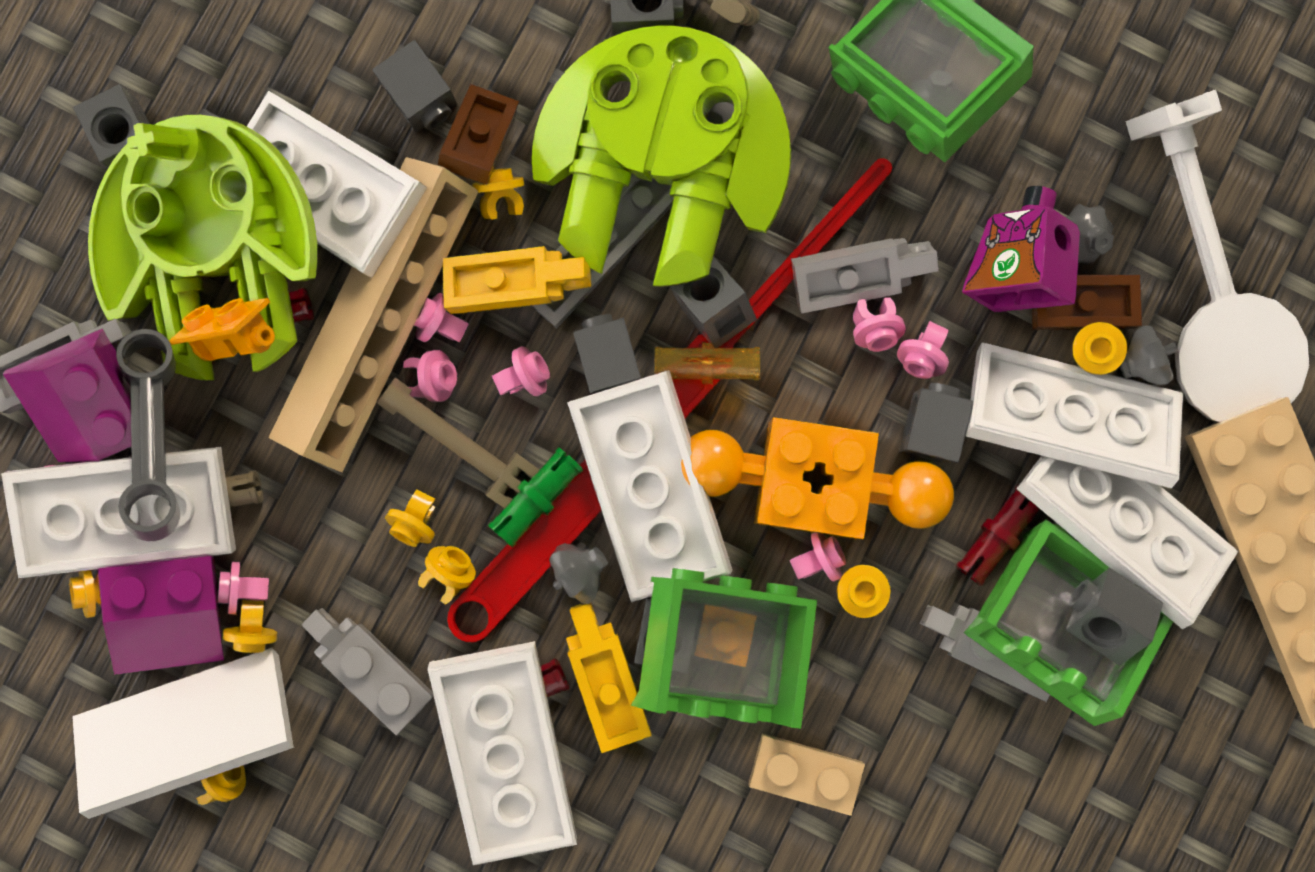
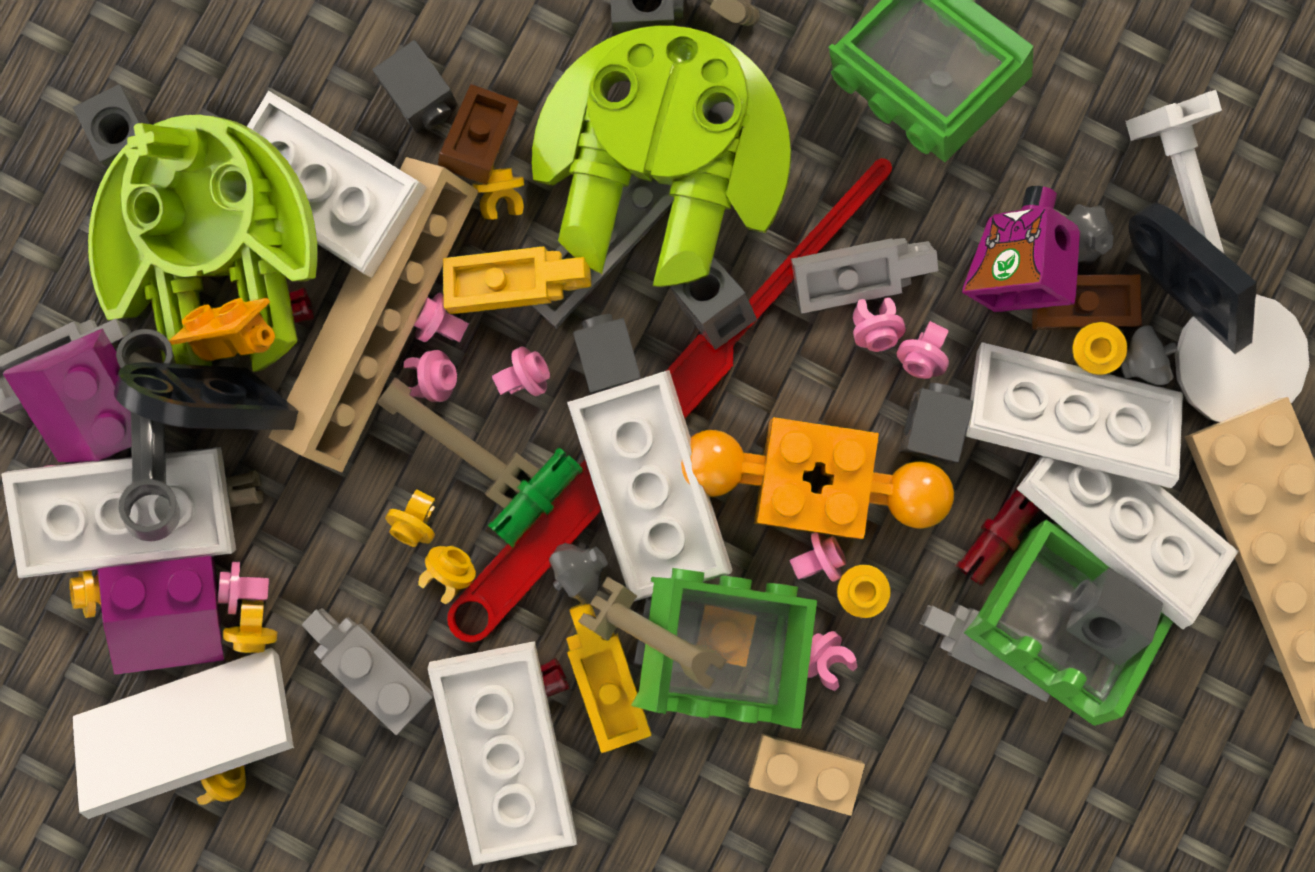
(202, 397): none -> black tile
(616, 613): none -> dark tan hinge
(709, 363): clear yellow pin -> none
(824, 653): none -> bright pink plate
(1196, 274): none -> black tile

